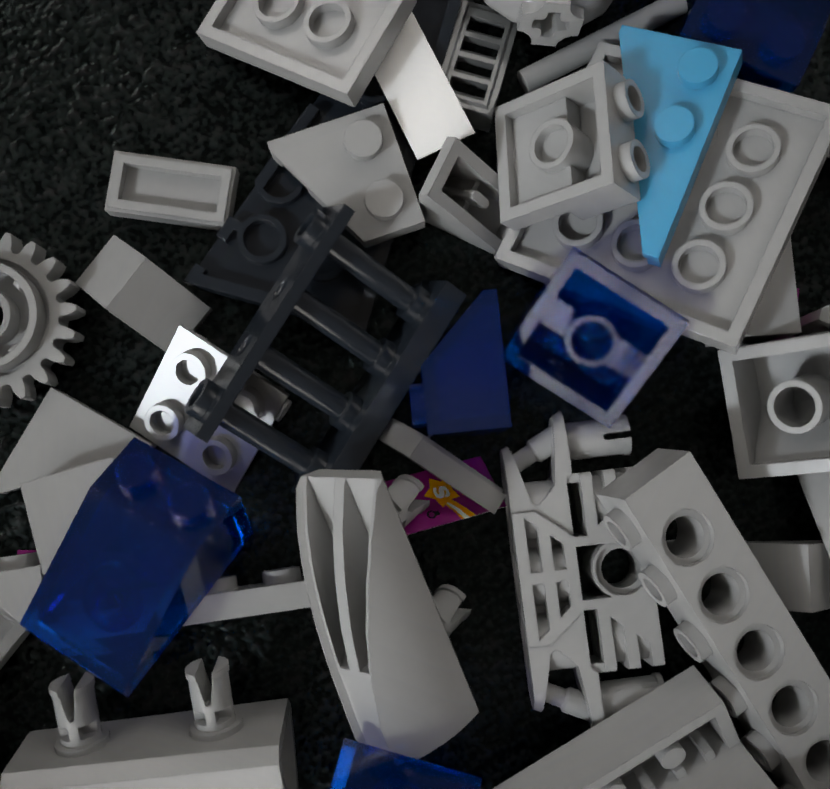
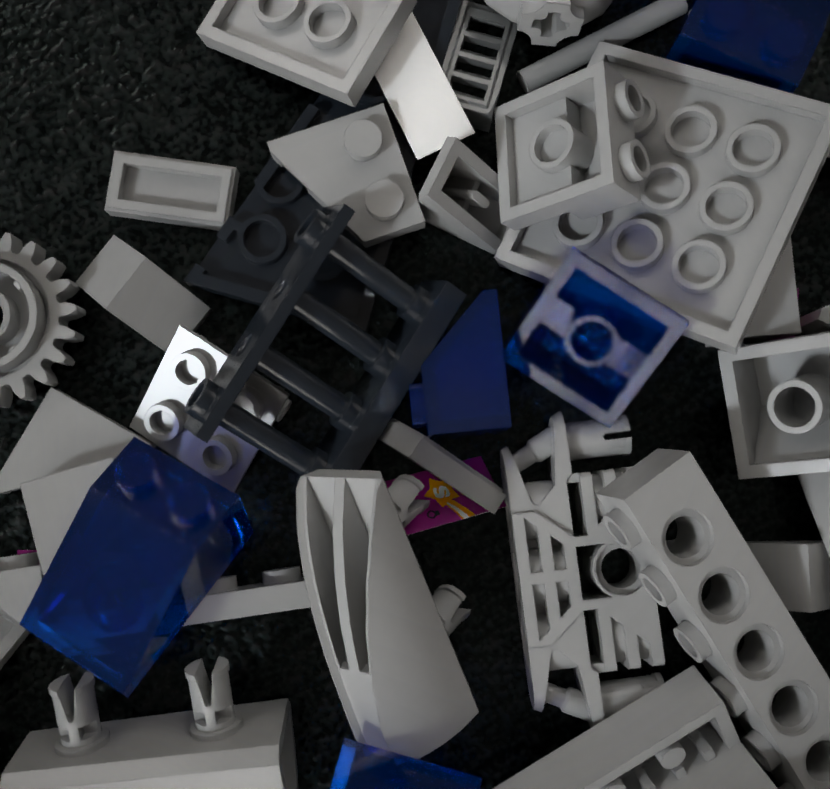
(684, 97): dark azure wing -> none

